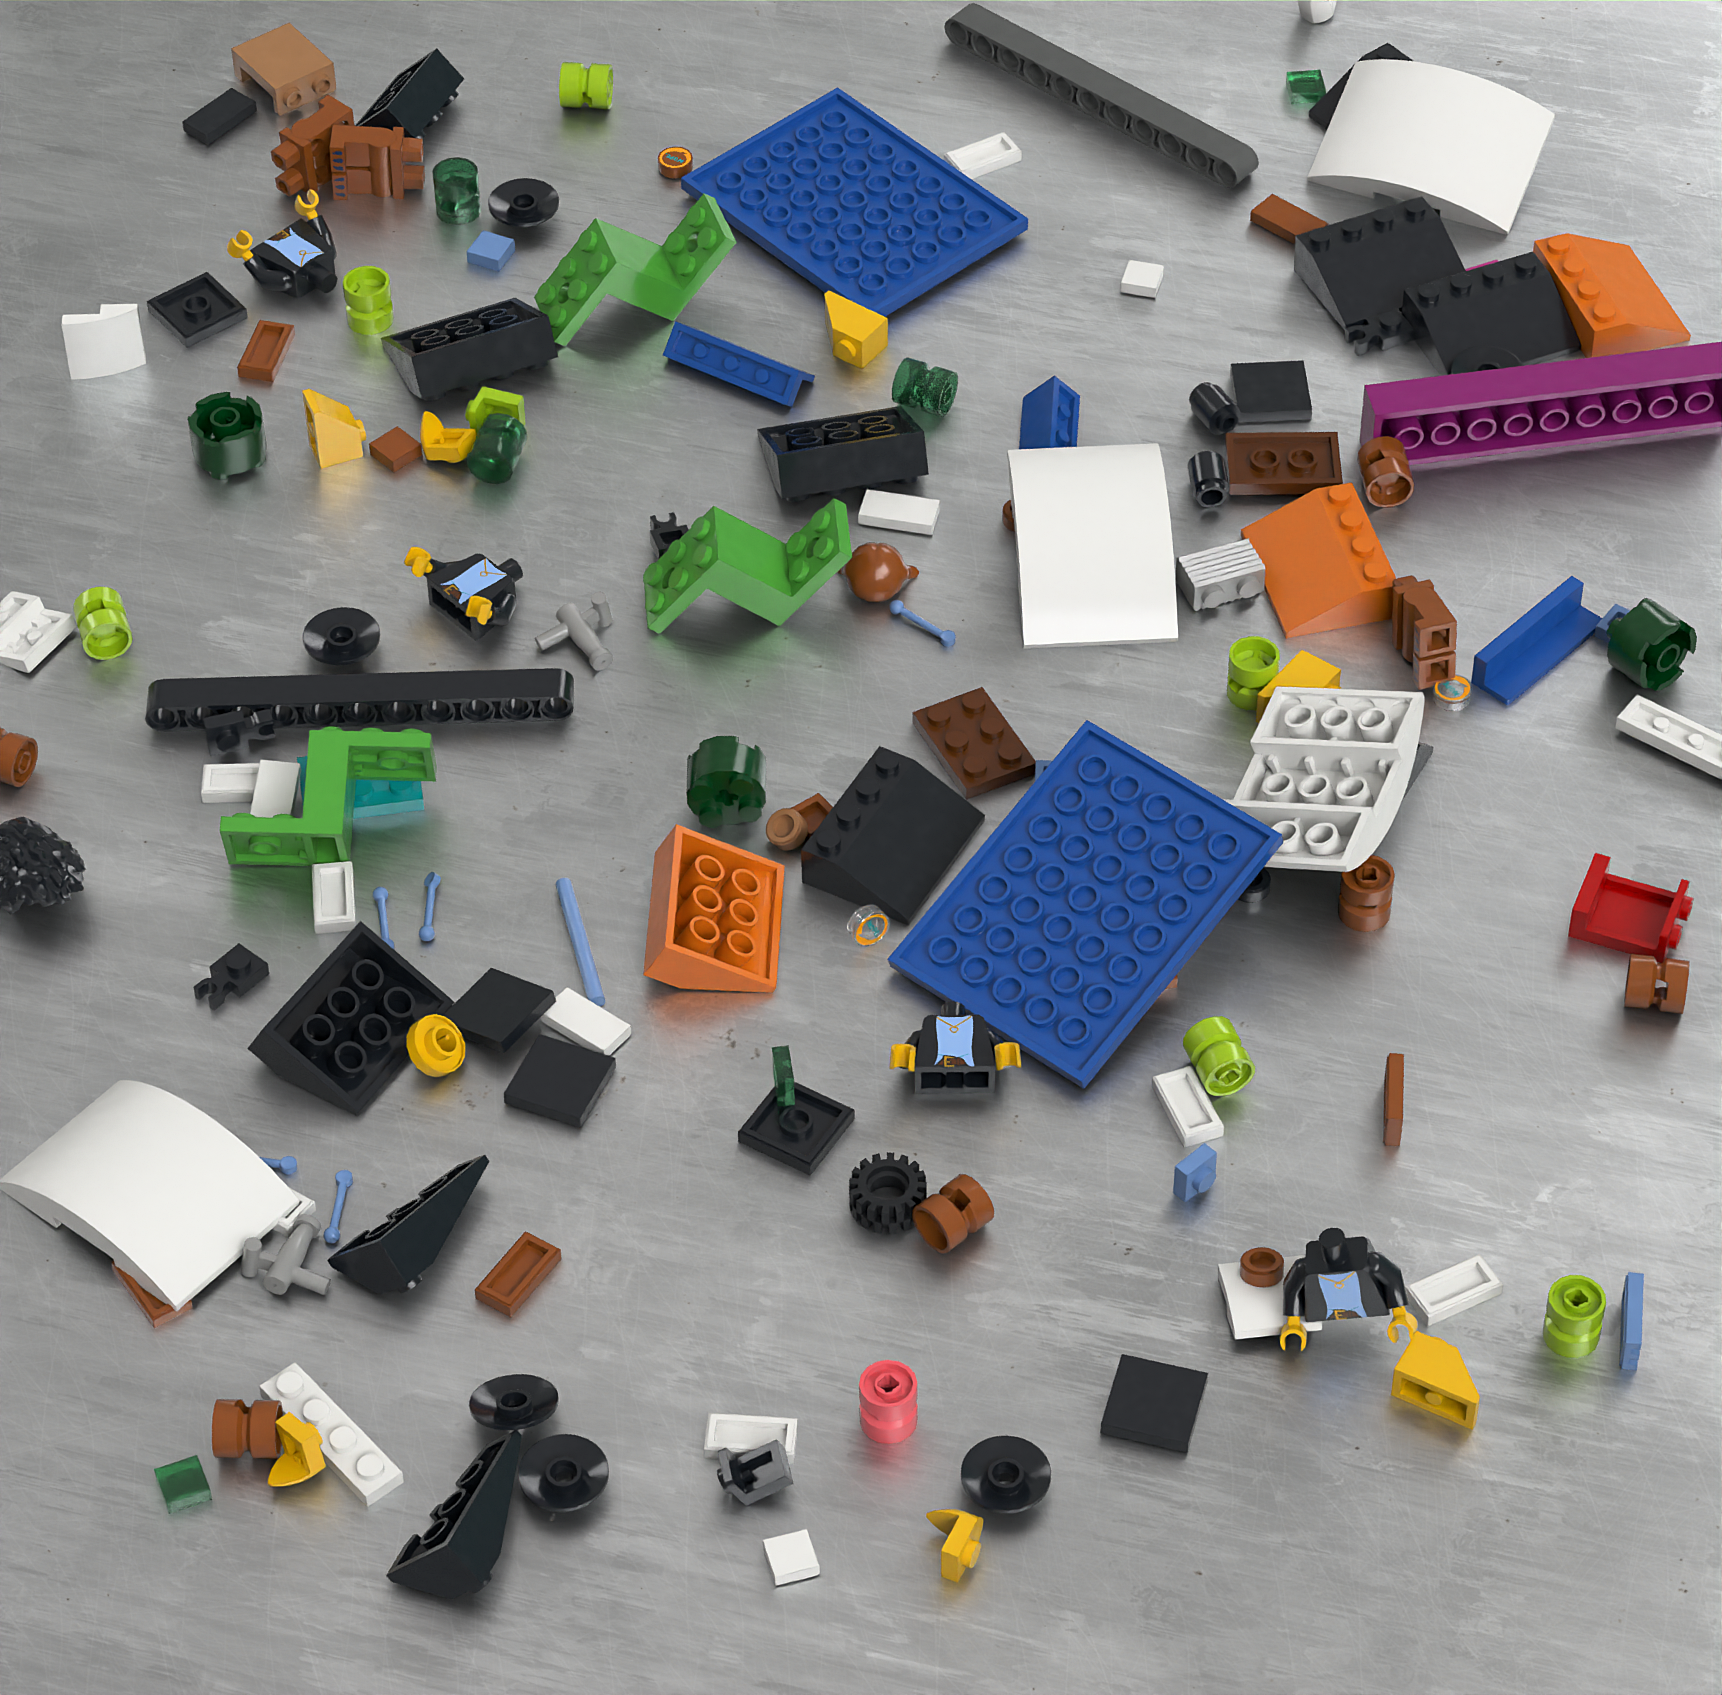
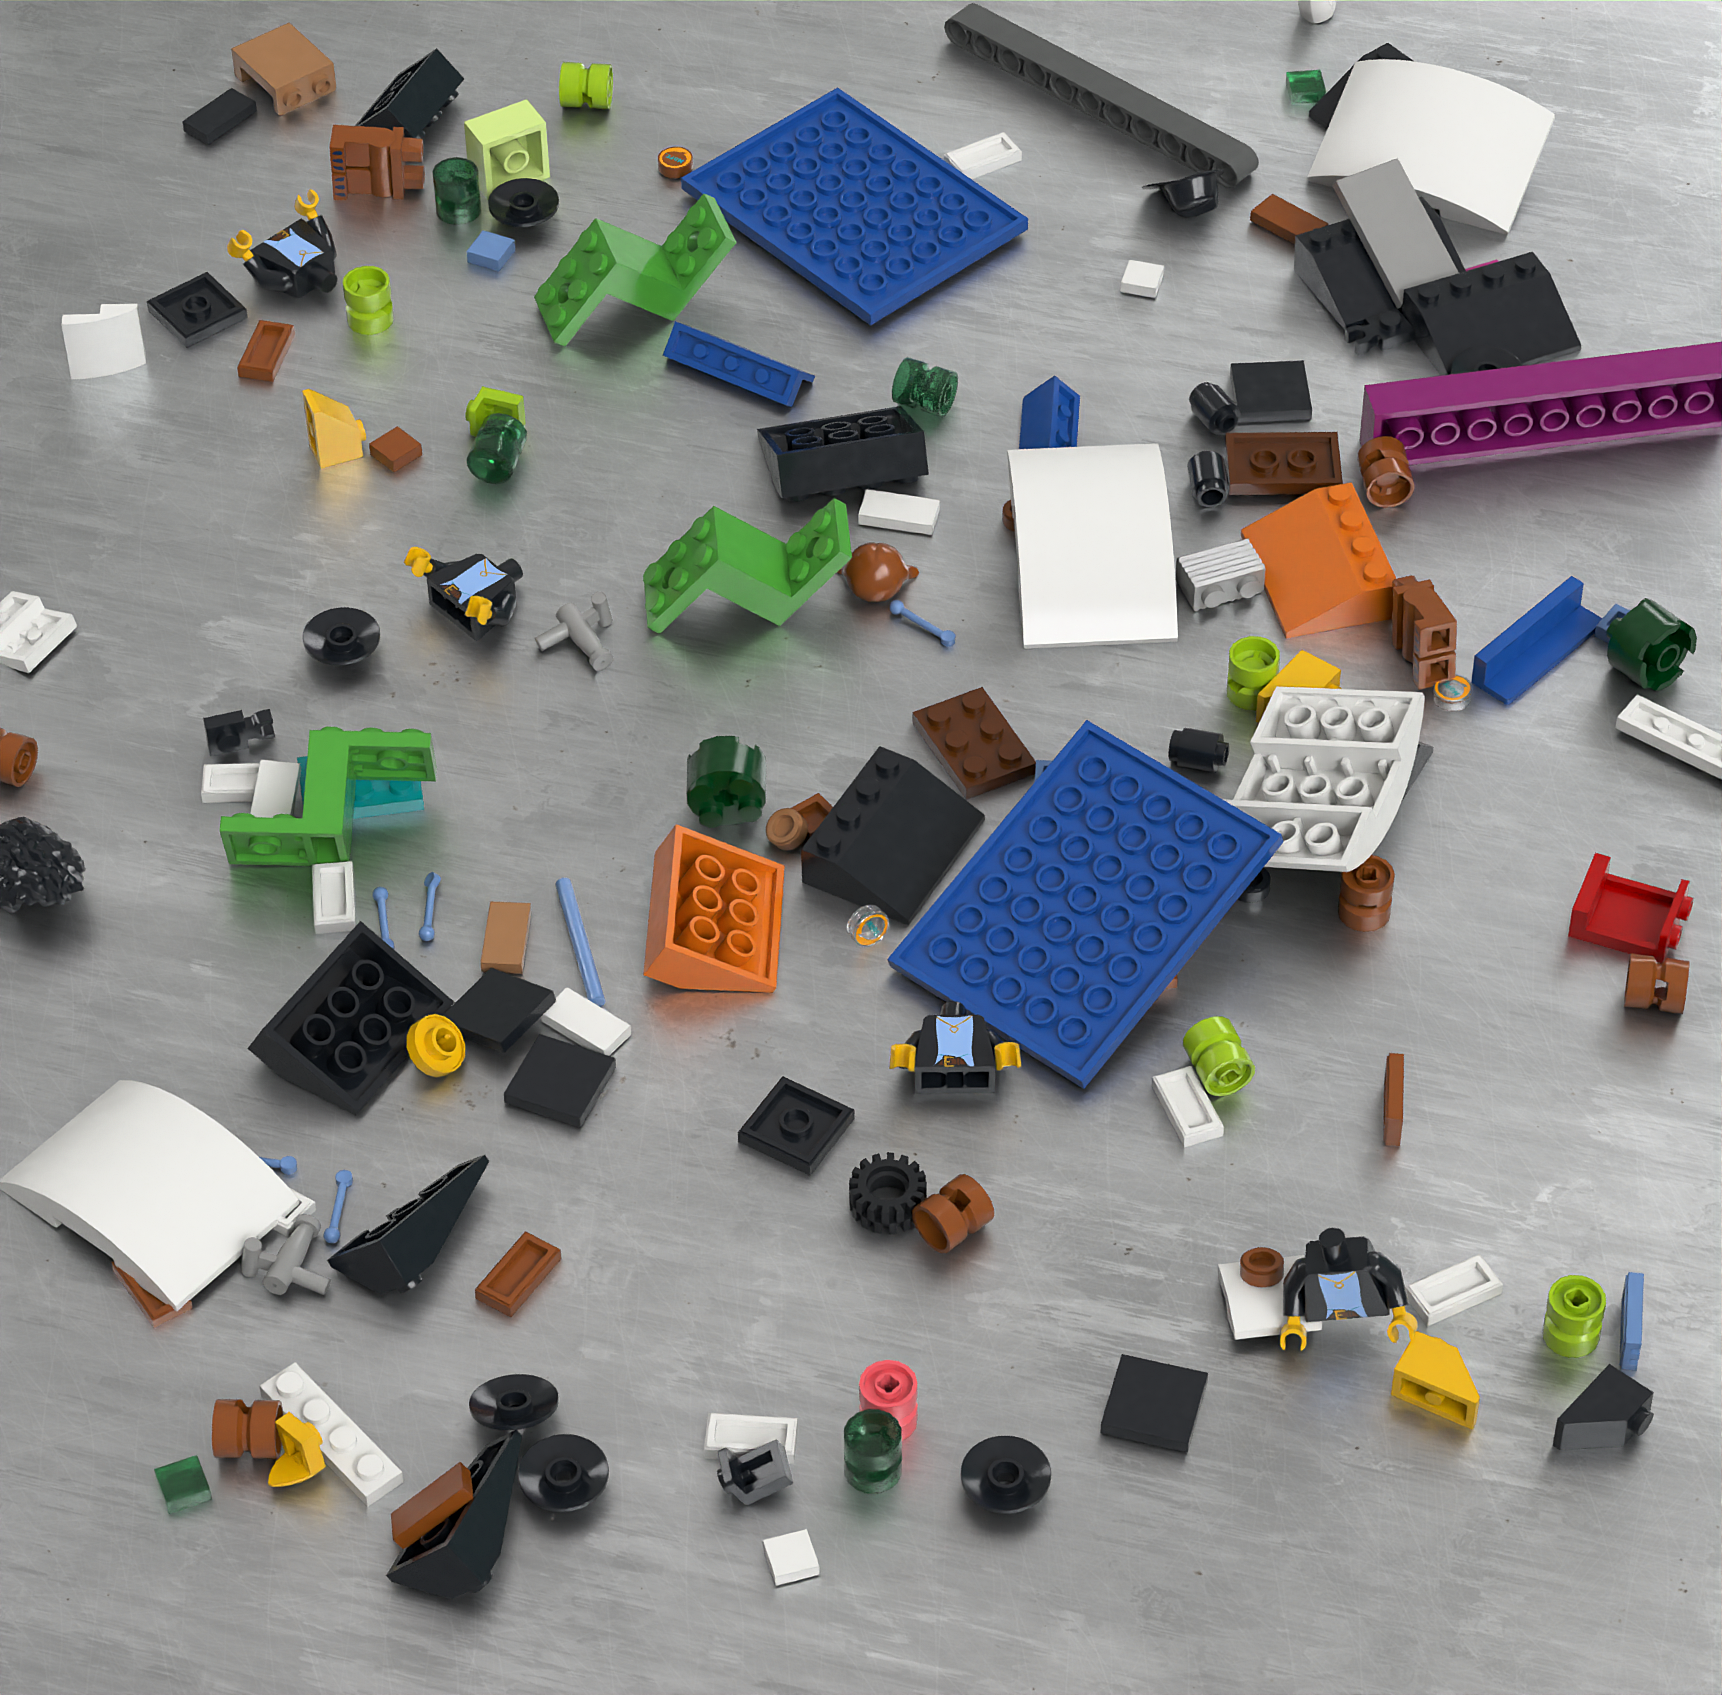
(102, 623): lime wheel -> none
(227, 435): dark green brick -> none
(234, 973): black plate -> none
(306, 150): dark orange hips -> none
(366, 698): black beam -> none
(431, 1505): none -> dark orange tile
(444, 443): yellow plate -> none
(471, 348): black slope -> none
(506, 937): none -> medium nougat tile
(508, 145): none -> yellowish green brick
(664, 533): black plate -> none
(783, 1075): clear green tile -> none
(854, 331): yellow slope -> none
(872, 1451): none -> clear green wheel
(962, 1542): yellow plate -> none
(1192, 194): none -> black piece
(1195, 1173): medium blue plate -> none
(1198, 749): none -> black brick
(1394, 228): none -> light grey tile
(1605, 1413): none -> black slope
(1609, 296): orange slope -> none

